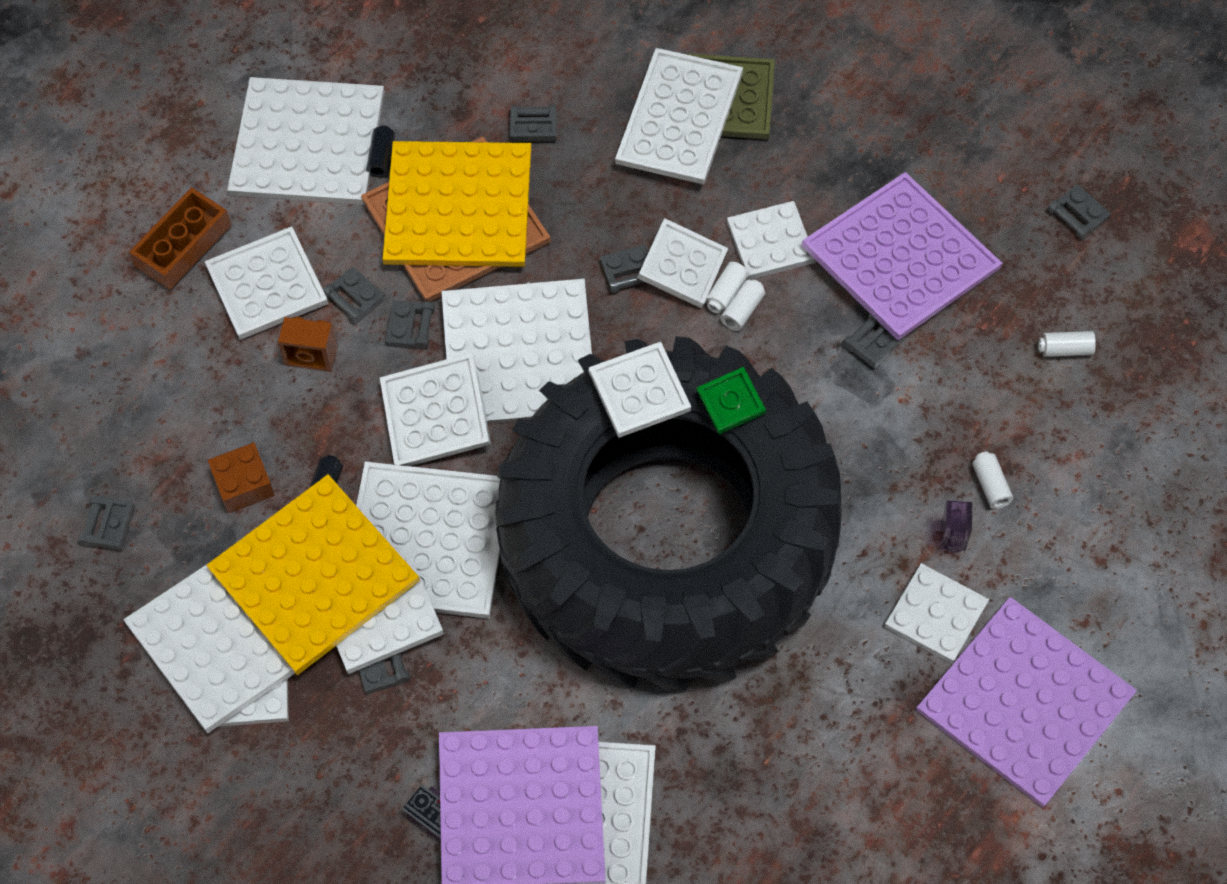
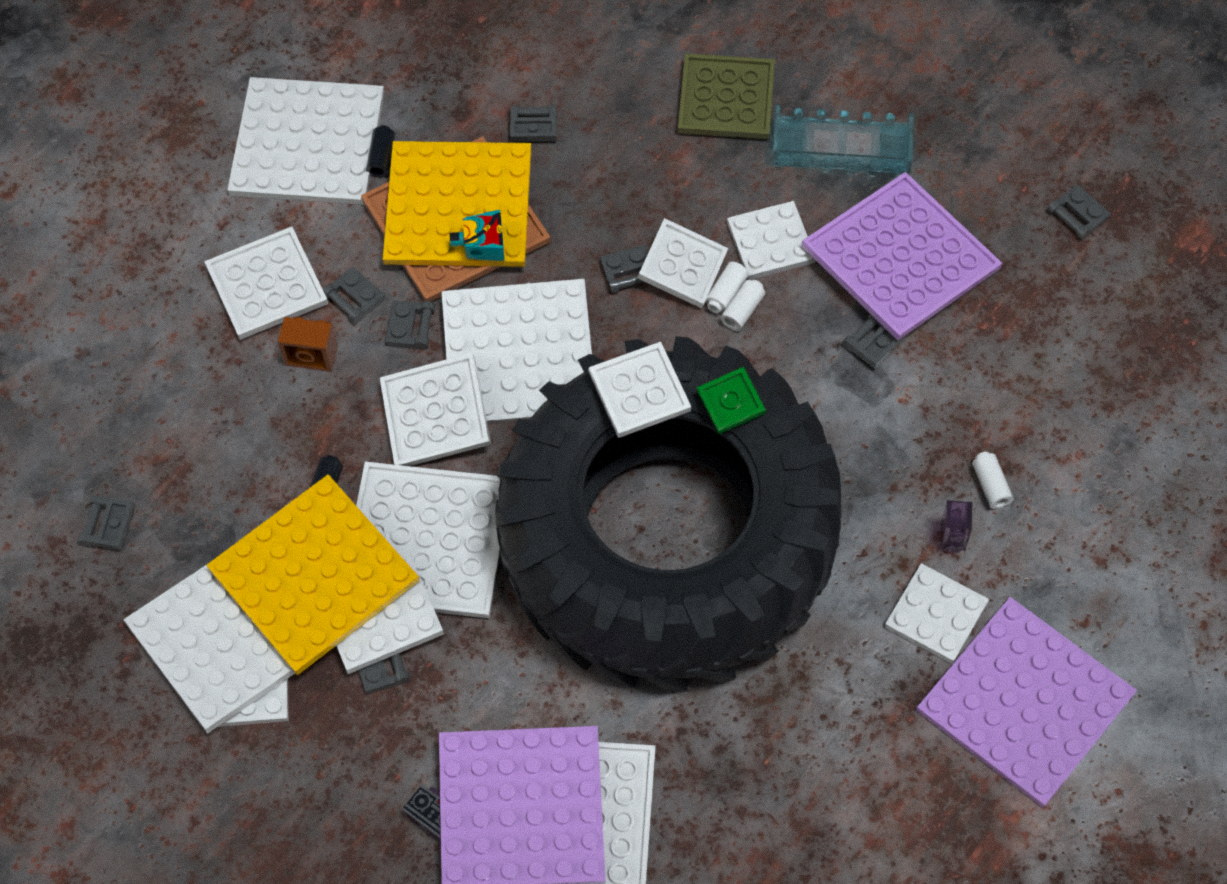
(180, 238): dark orange brick -> none
(241, 477): dark orange brick -> none
(481, 237): none -> torso
(679, 116): white plate -> none
(843, 142): none -> clear light blue window
(1067, 344): white brick -> none

